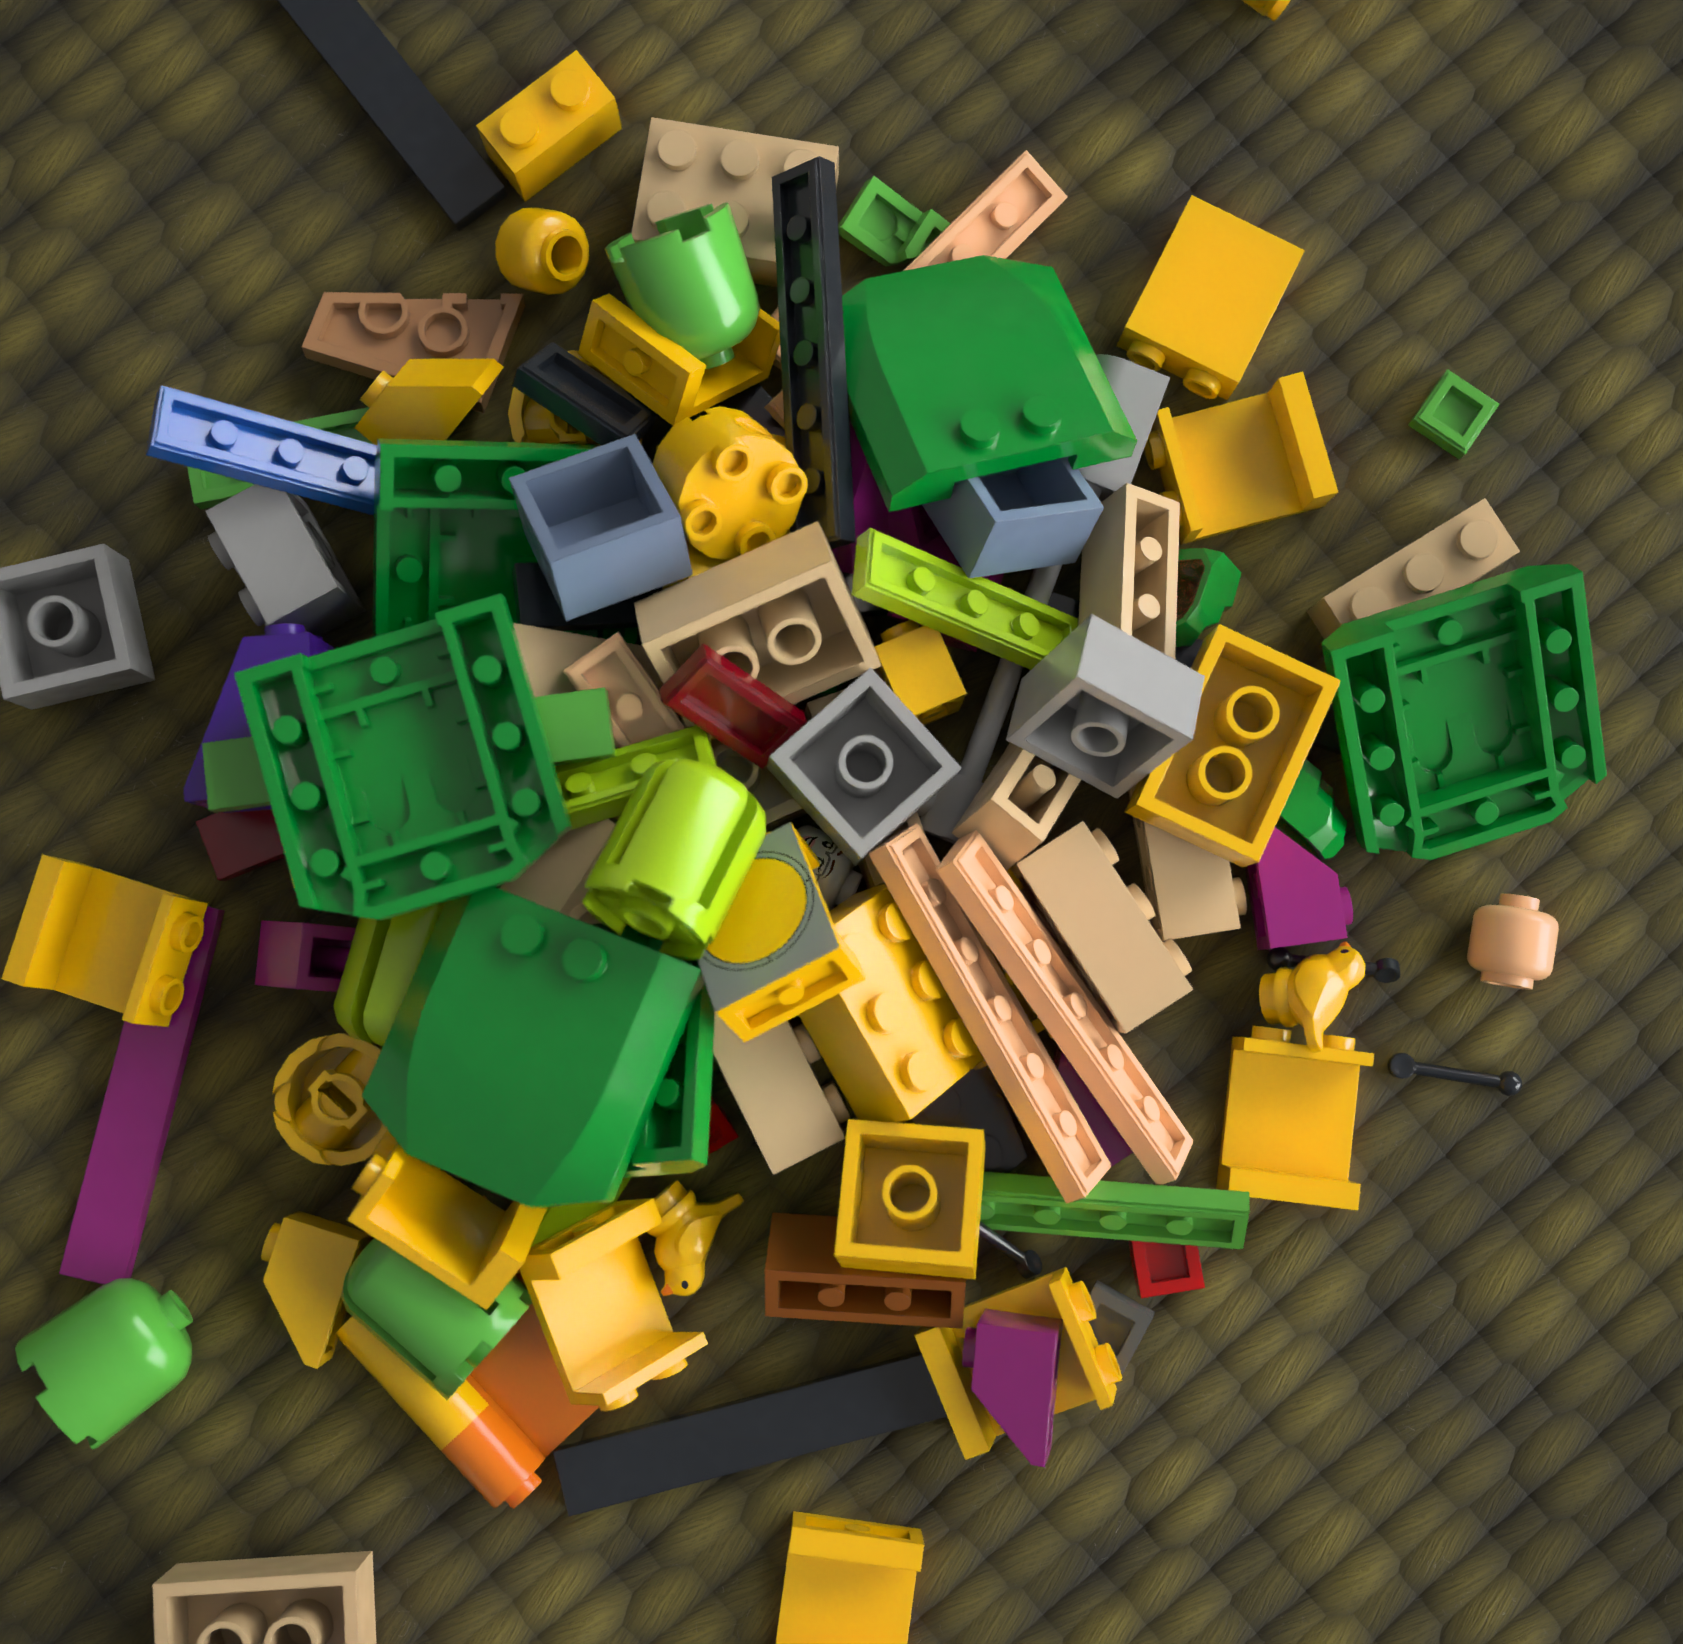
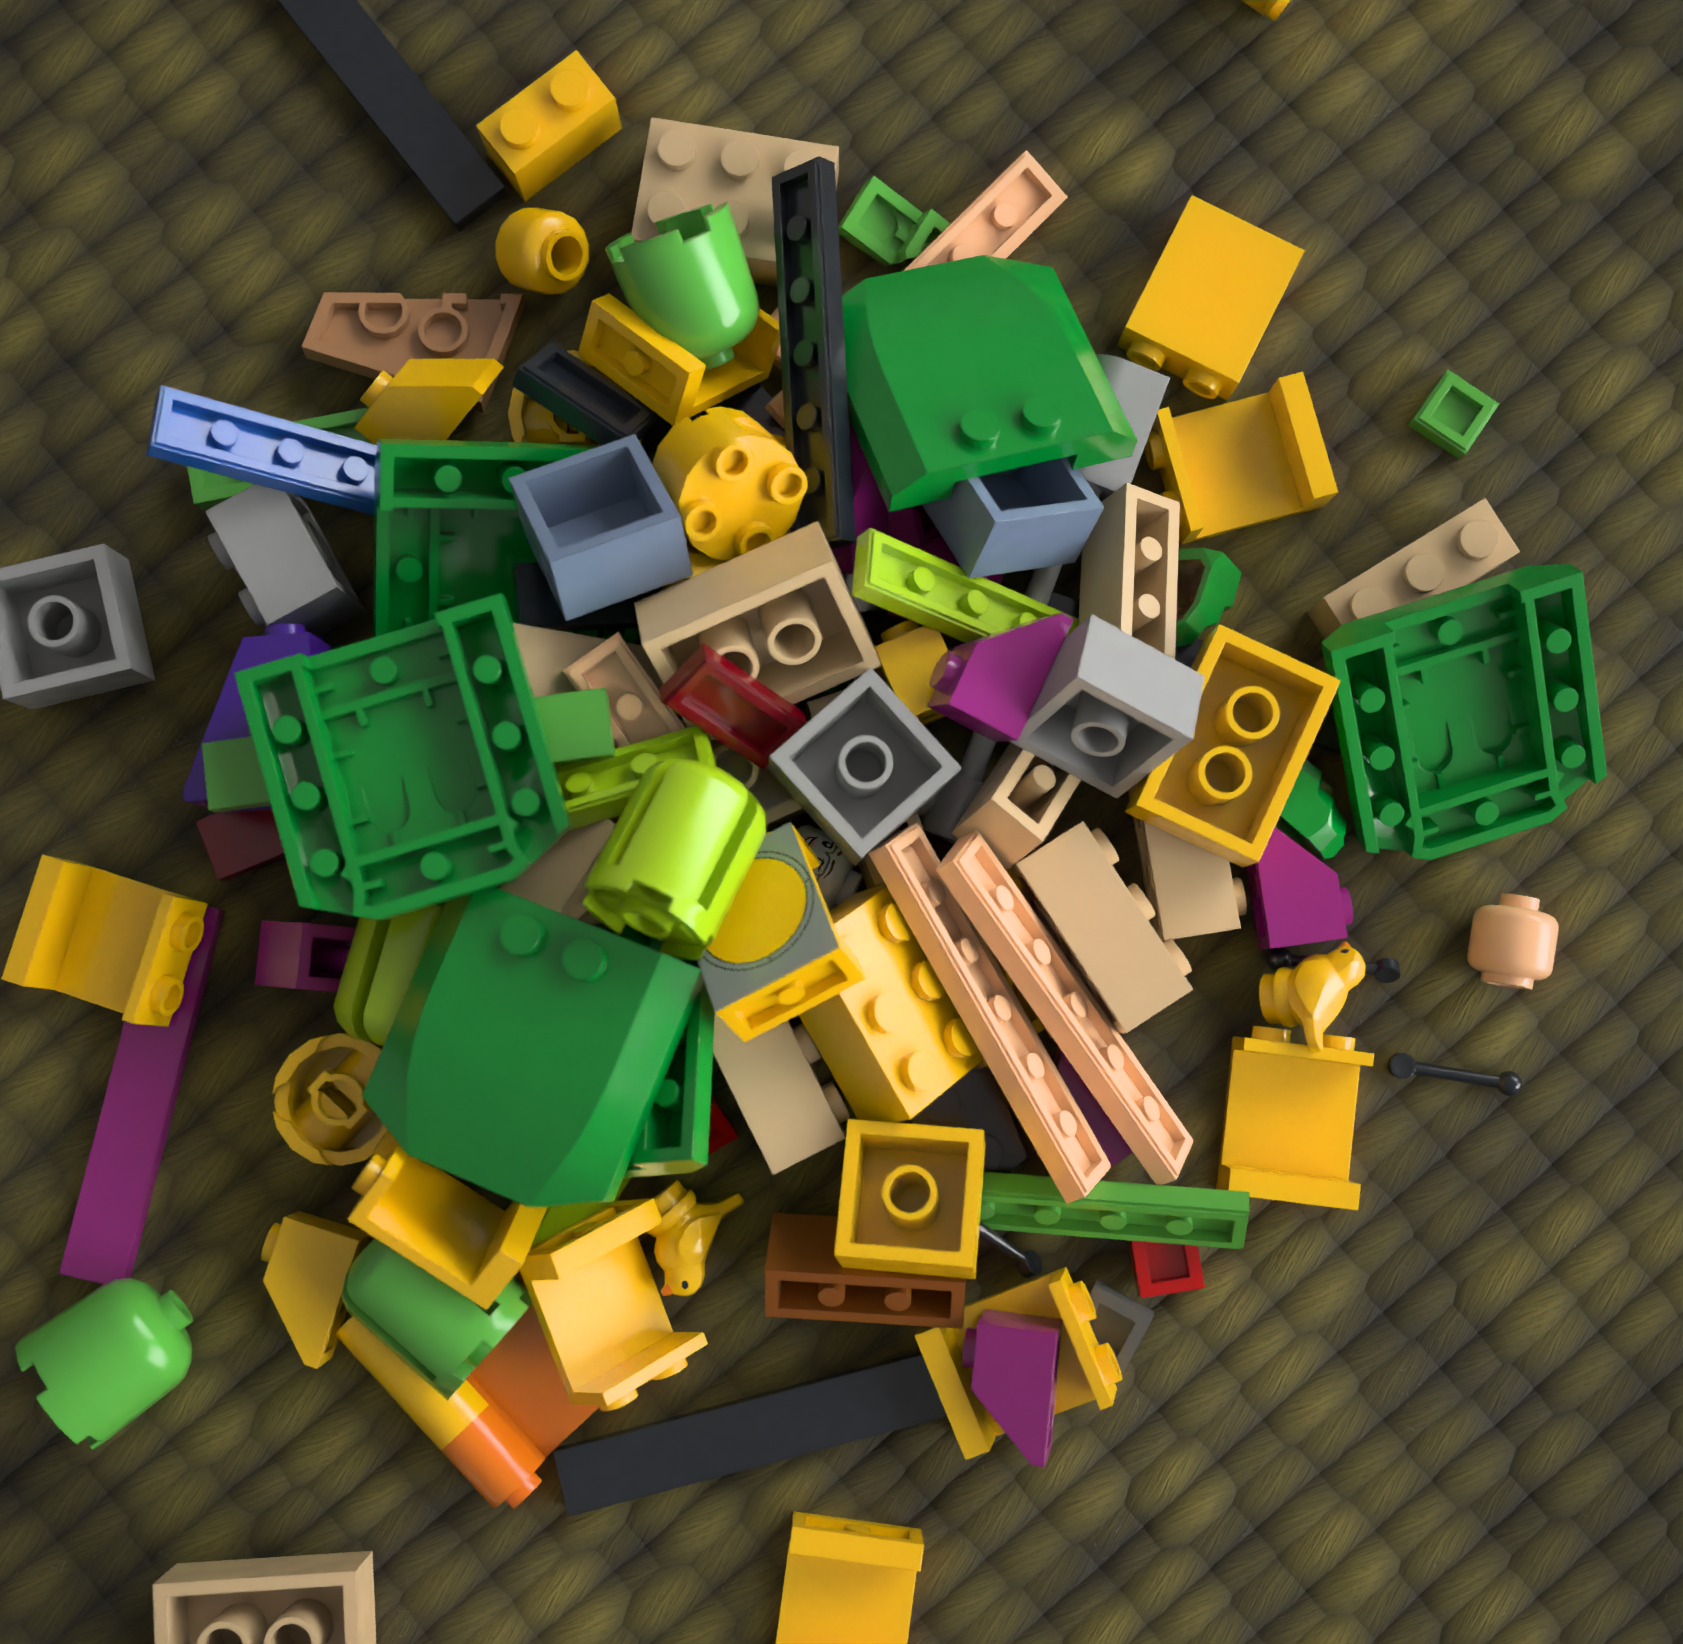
(998, 677): none -> magenta slope

